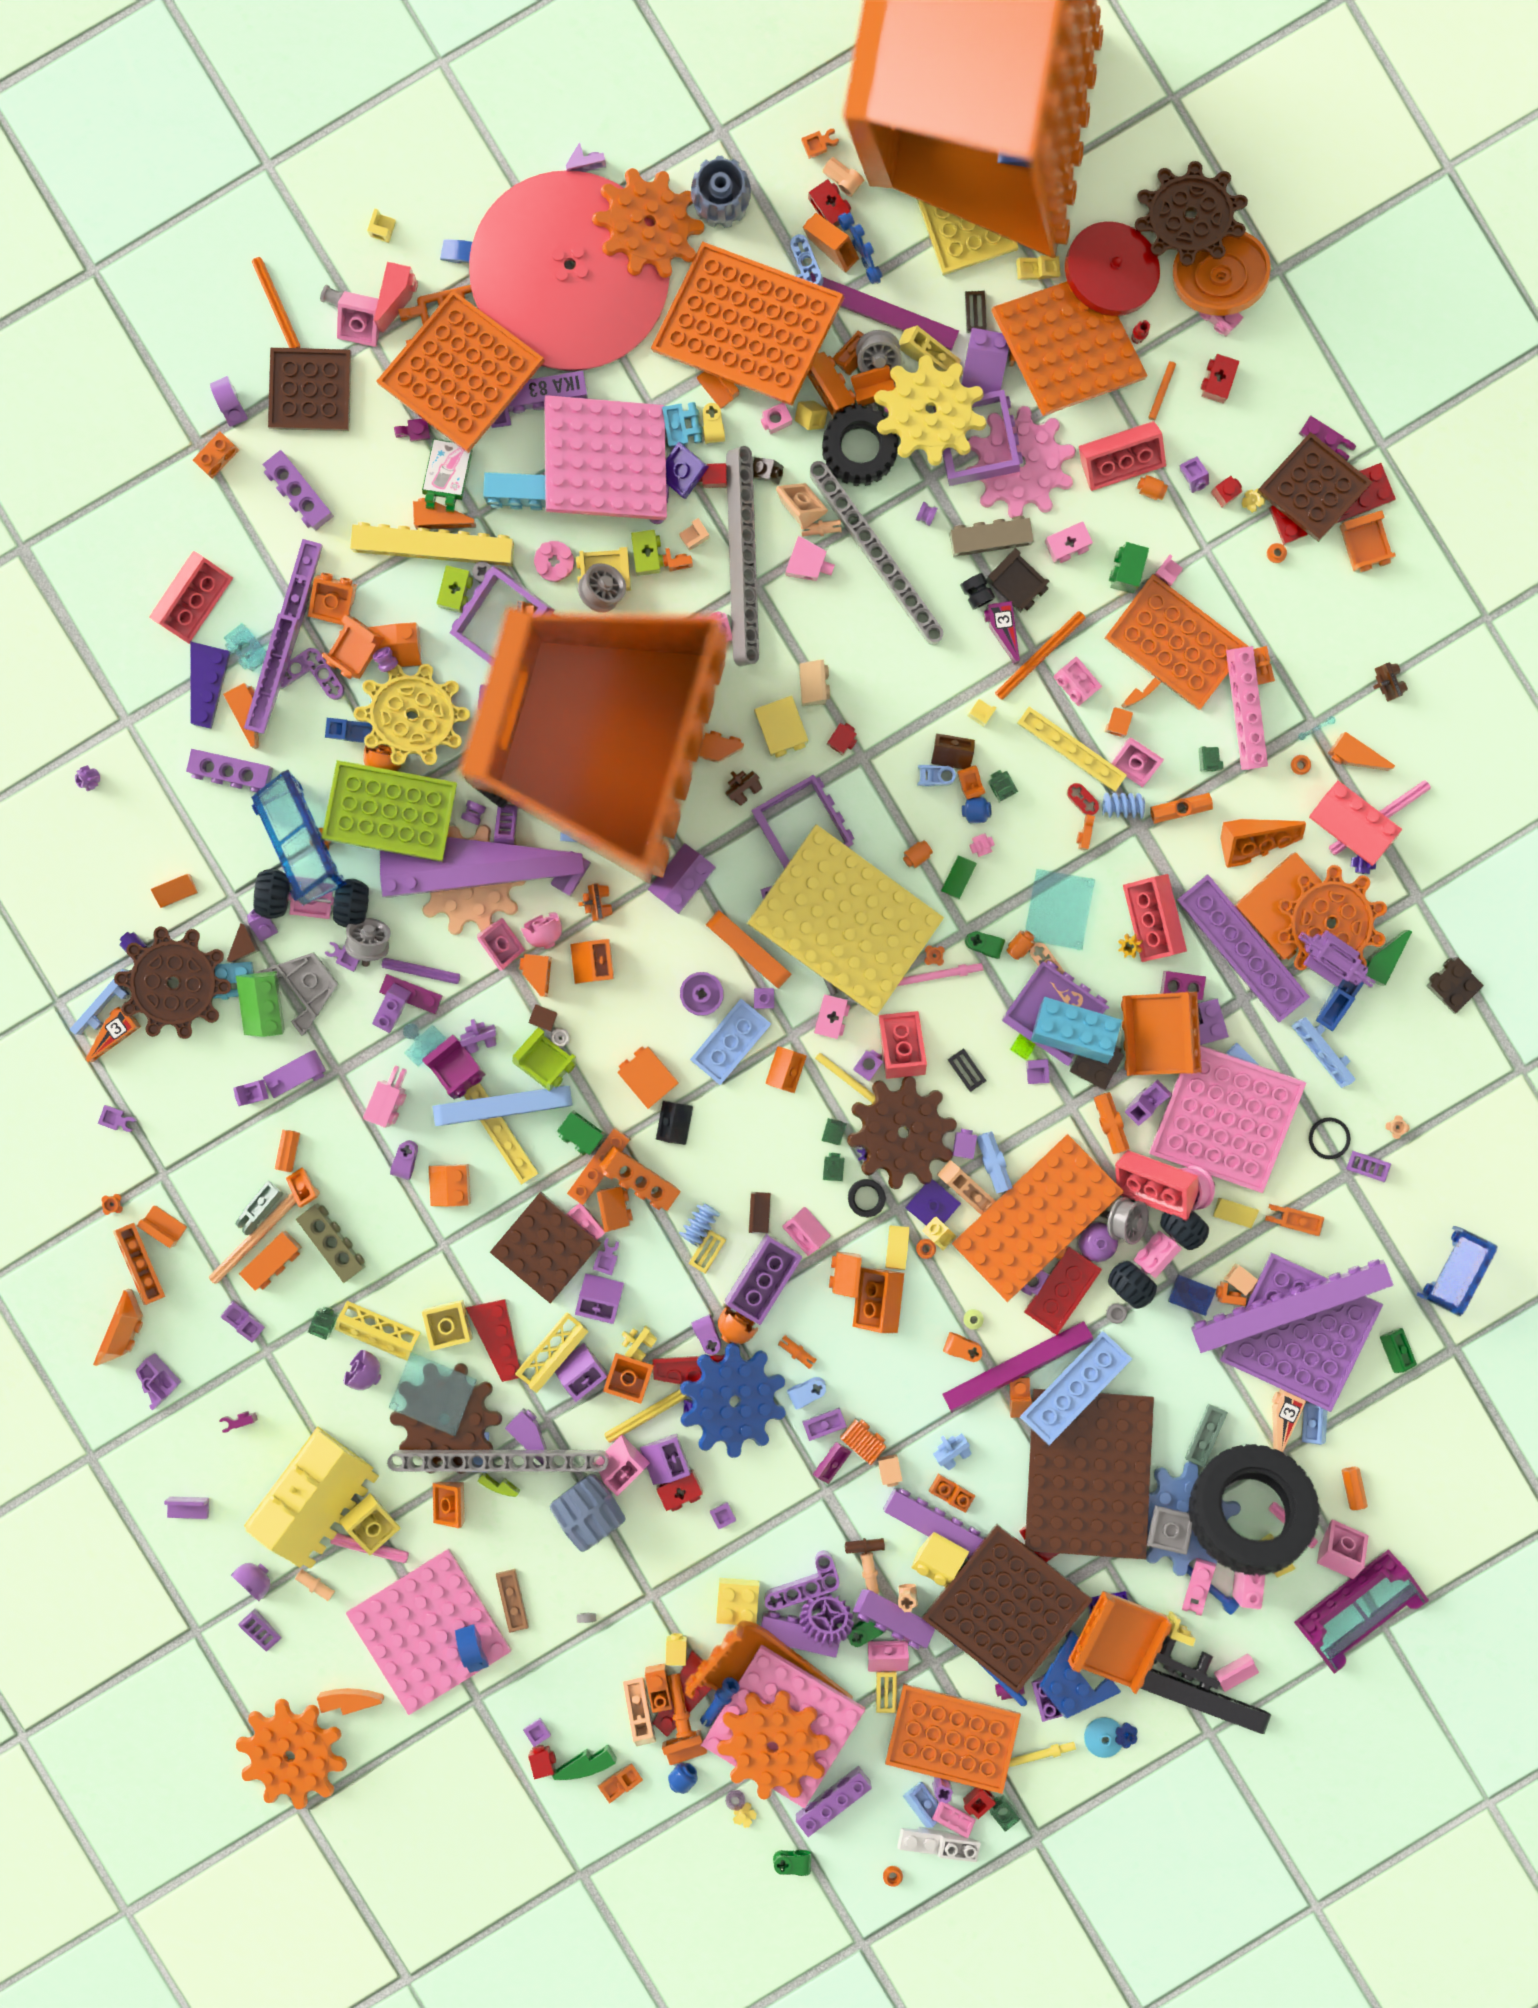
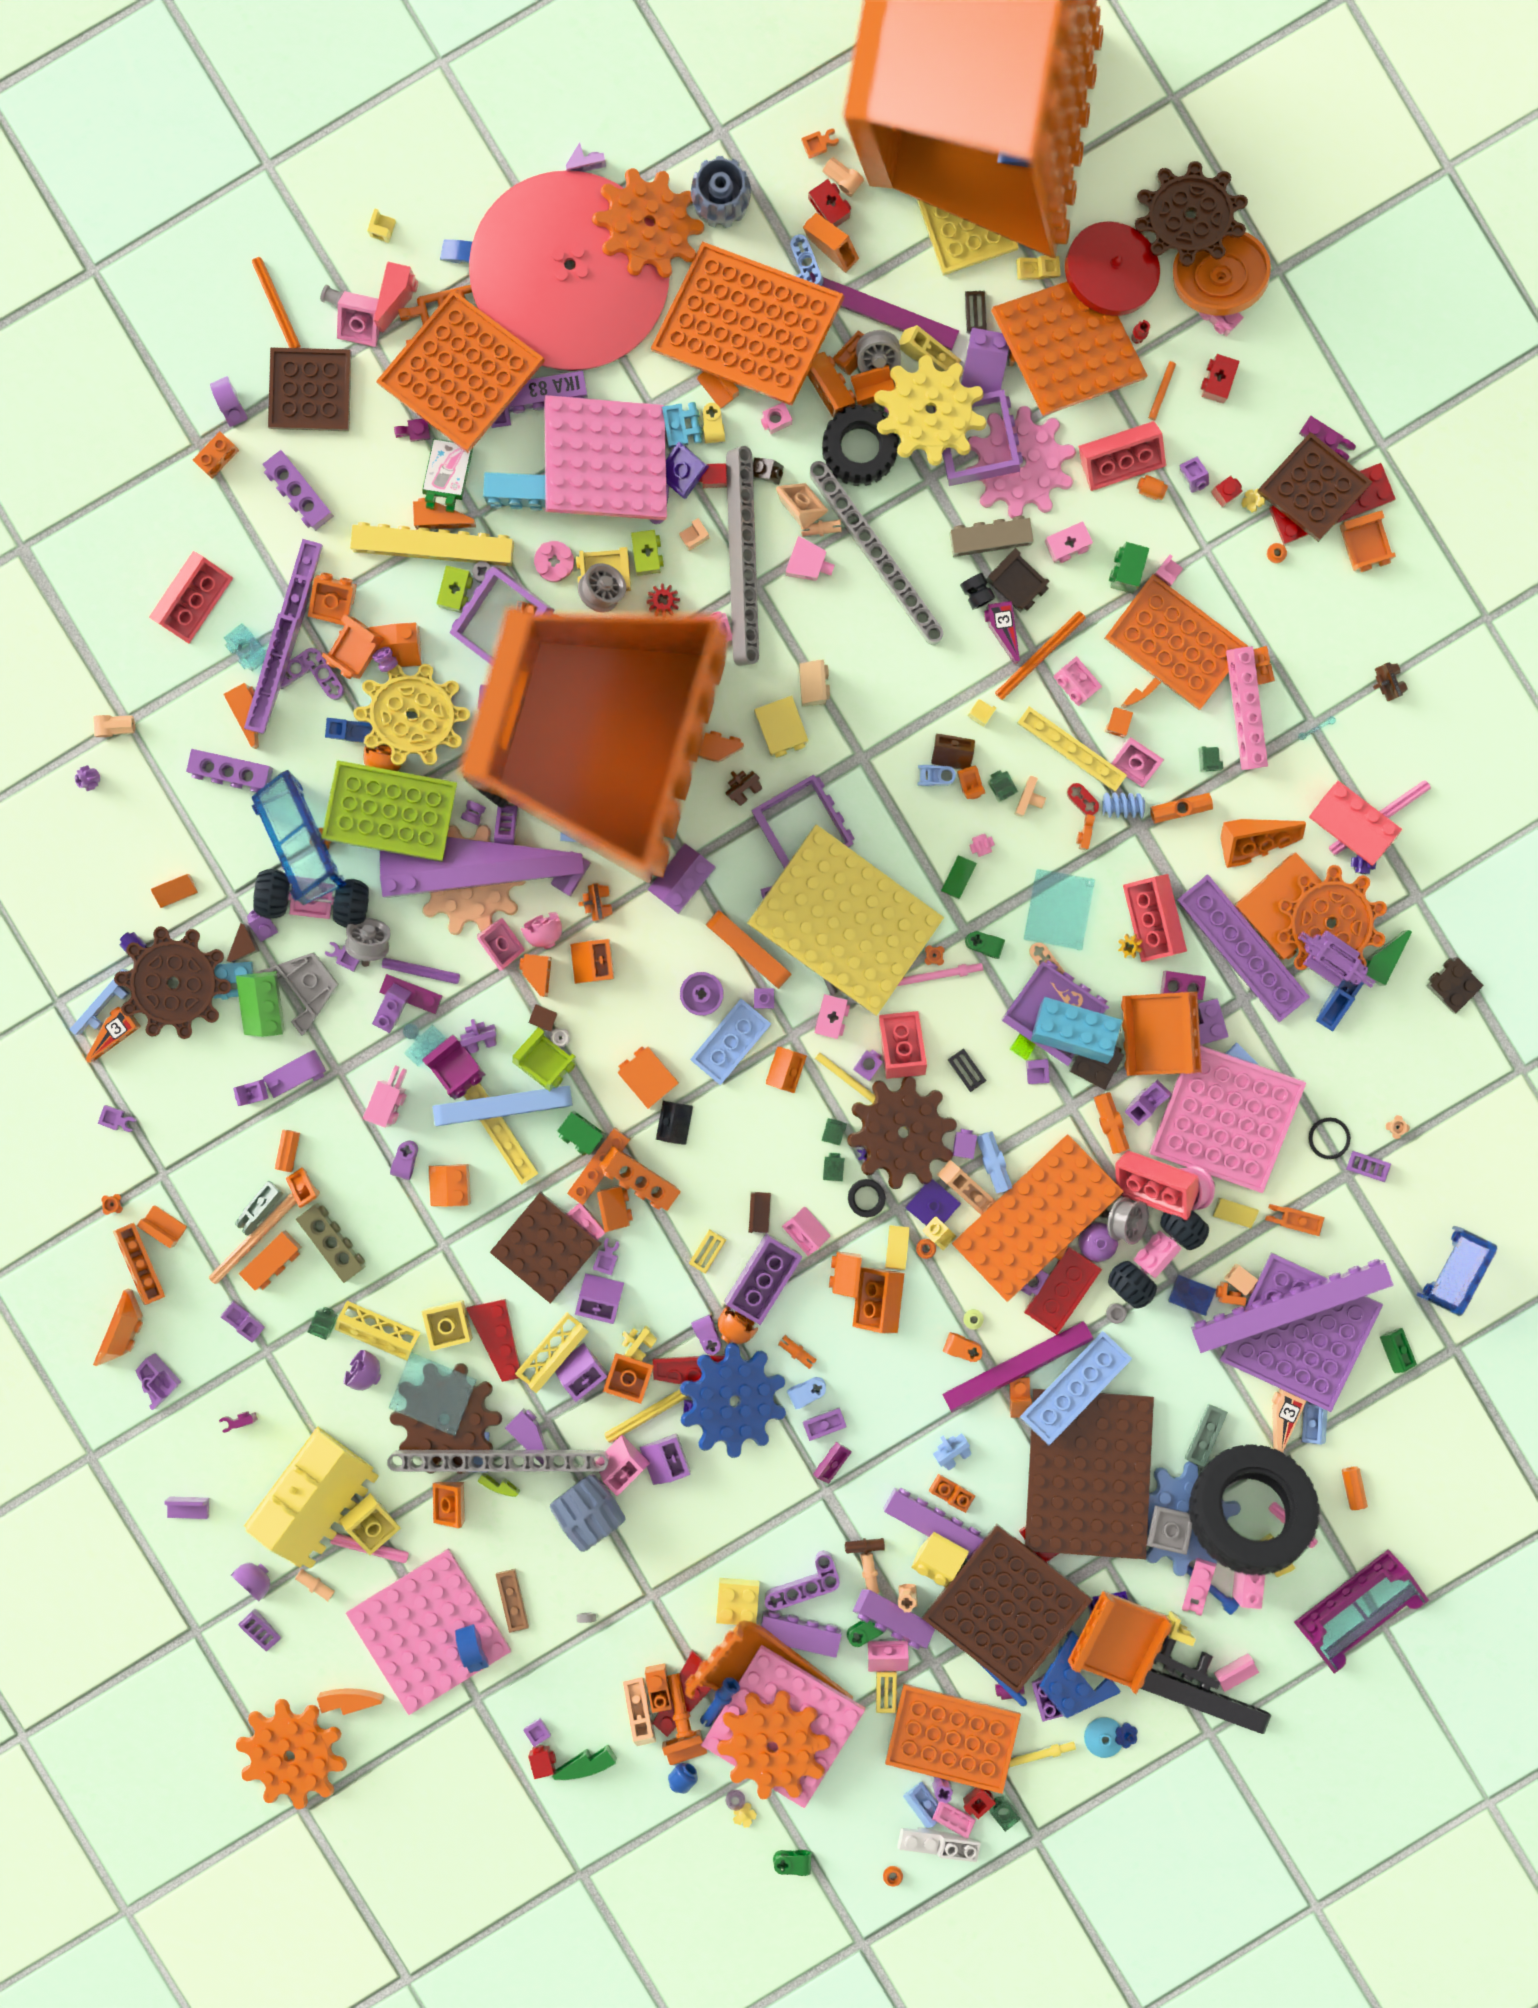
(108, 726): none -> light nougat piece
(207, 676): dark purple wing -> none
(620, 1782): orange slope -> none
(665, 594): none -> red gear
(674, 1501): red brick -> none
(676, 1649): light yellow brick -> none
(680, 561): orange bracket -> none
(700, 1223): light blue piece -> none
(722, 1515): medium lavender plate -> none
(811, 415): light yellow panel -> none
(831, 1614): medium lavender gear -> none
(833, 1801): medium lavender brick -> none
(843, 738): red brick -> none
(863, 1441): orange brick -> none
(865, 250): blue plant -> none
(890, 1470): light nougat brick -> none
(917, 854): orange brick -> none
(926, 513): medium lavender wheel -> none
(976, 810): blue head -> none
(1021, 944): orange brick -> none
(1029, 797): none -> light nougat tile
(1305, 760): orange plate -> none
(1312, 1038): light blue hinge -> none
(1343, 1549): bright pink slope -> none
(1352, 752): orange slope -> none

